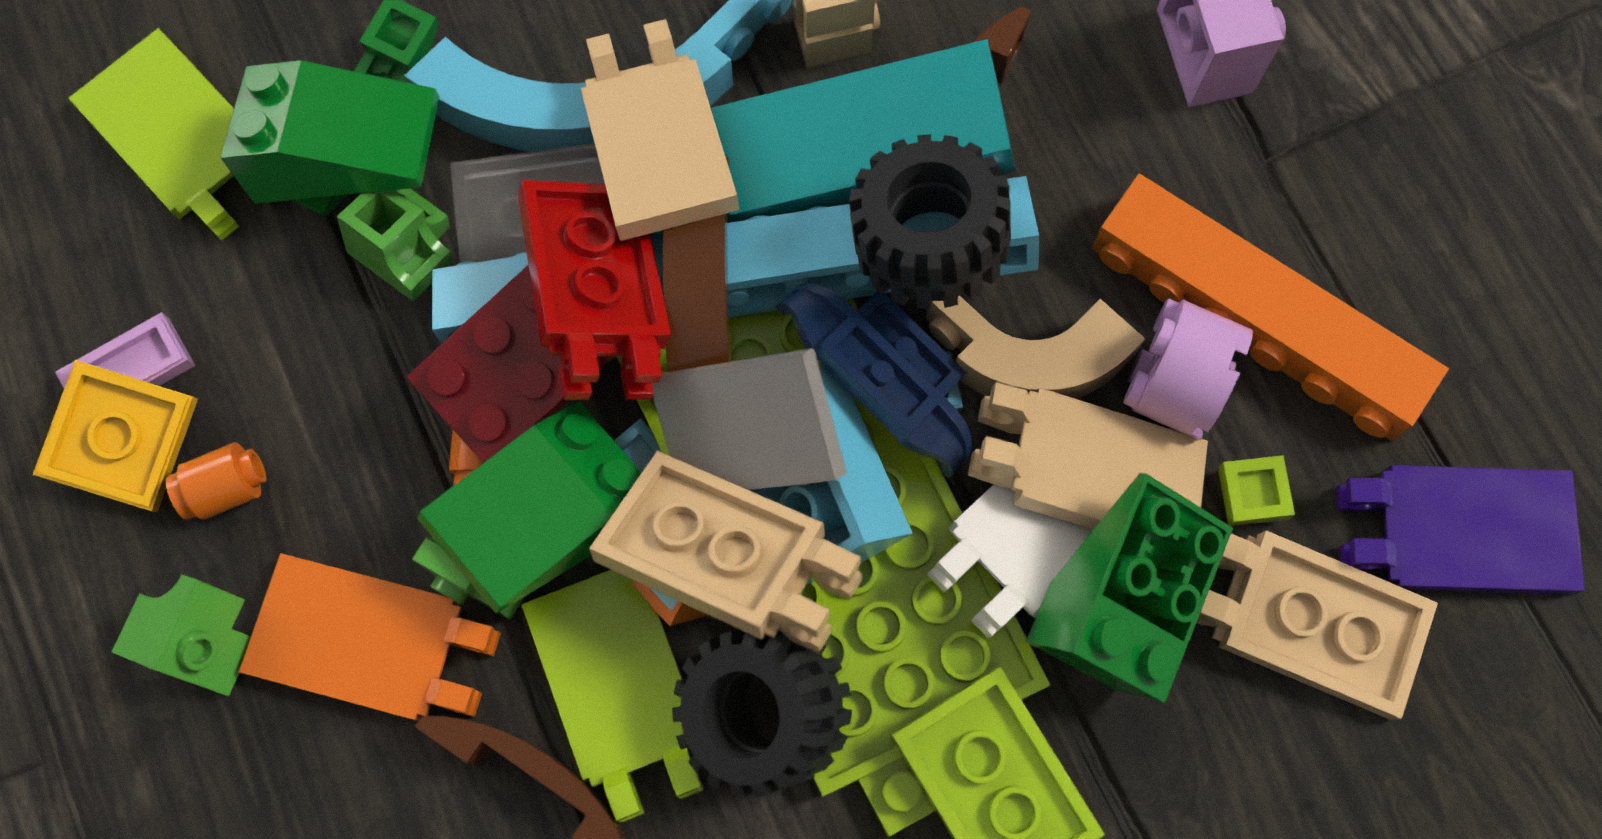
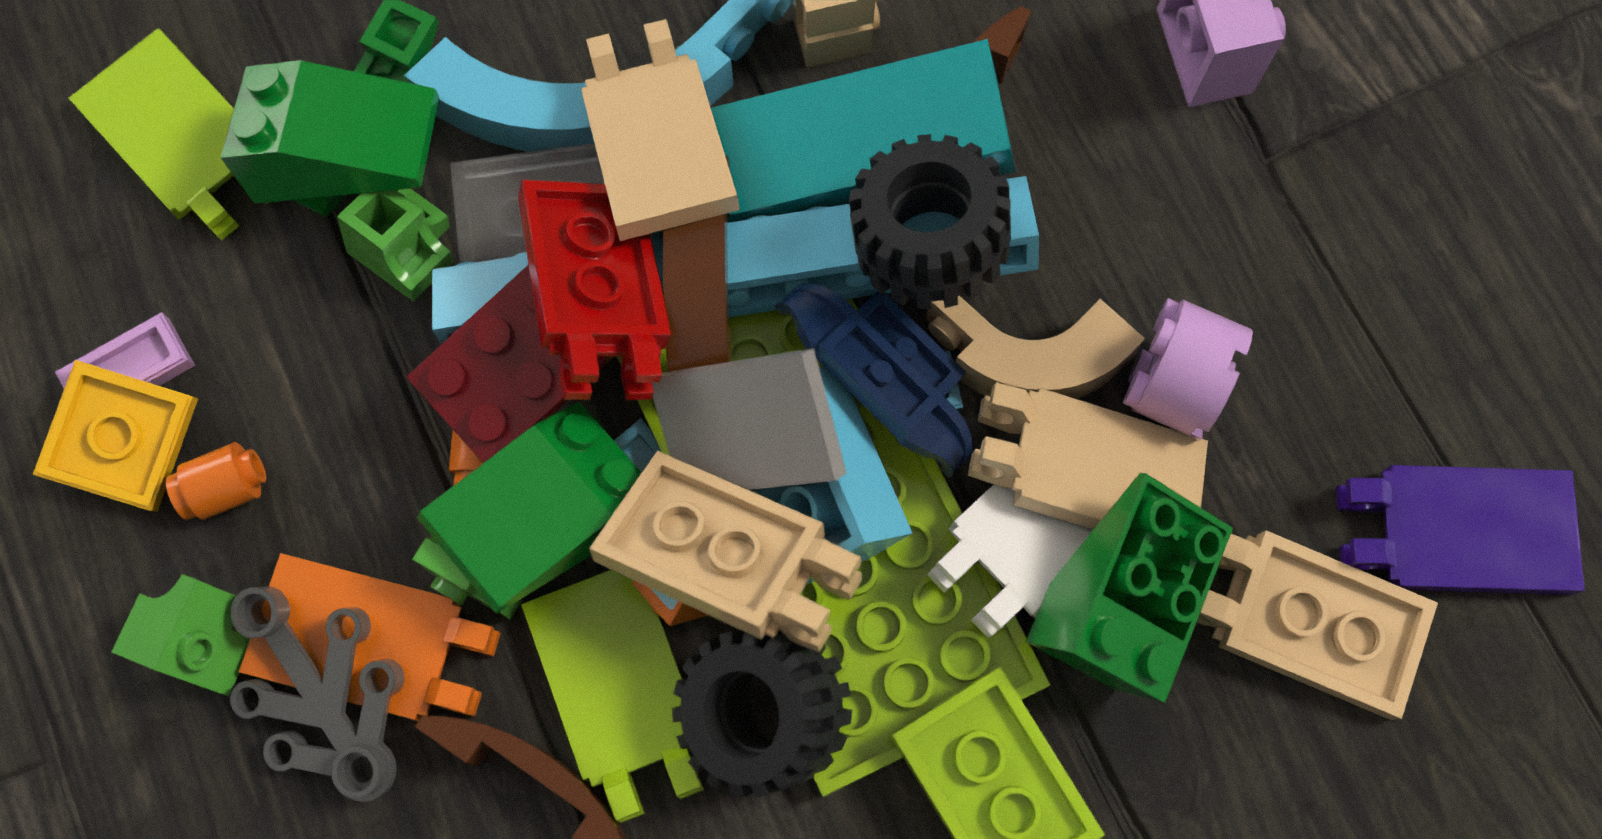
(321, 698): none -> dark grey plant
(896, 796): lime plate -> none
(1256, 490): lime plate -> none
(1294, 323): orange brick -> none

